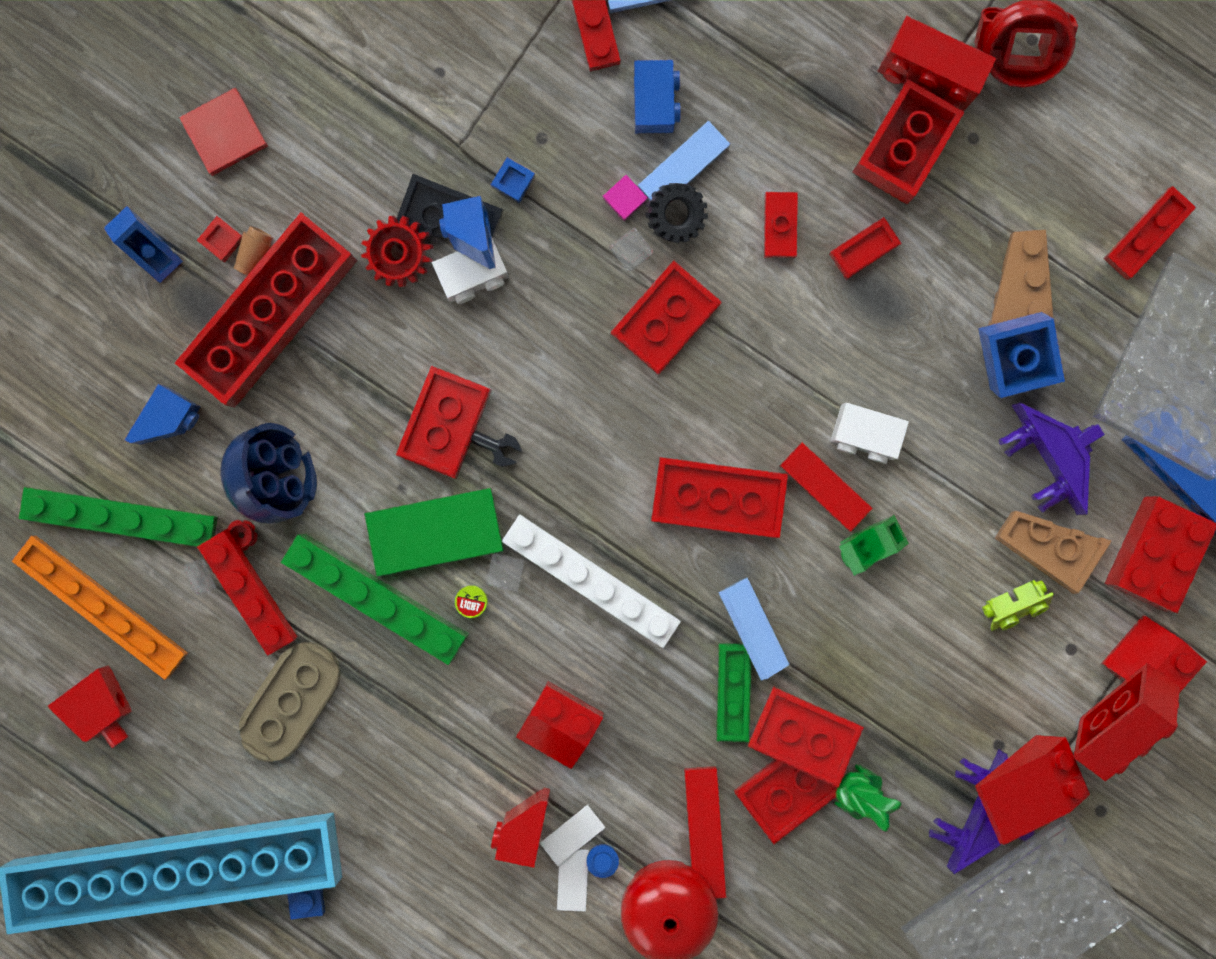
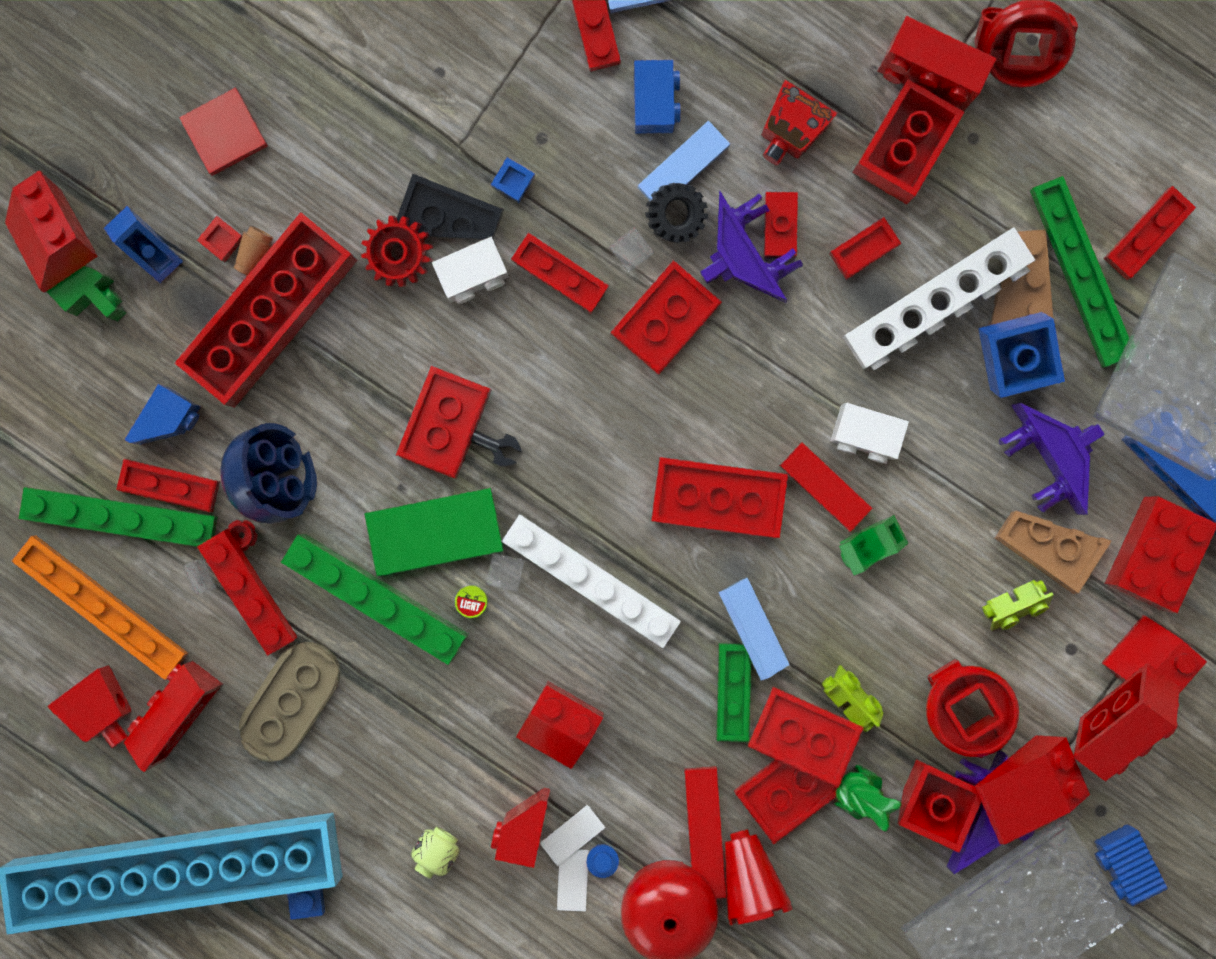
(47, 231): none -> red slope
(87, 287): none -> green brick
(168, 485): none -> red tile
(170, 714): none -> red slope
(435, 852): none -> yellowish green head
(469, 230): blue slope -> none
(559, 273): none -> red plate
(625, 198): dark pink tile -> none
(739, 258): none -> dark purple connector
(751, 881): none -> red cone
(794, 123): none -> red torso
(846, 687): none -> lime hinge
(938, 806): none -> red slope
(986, 735): none -> red piece
(1006, 248): none -> white brick
(1081, 270): none -> green plate
(1130, 865): none -> blue brick

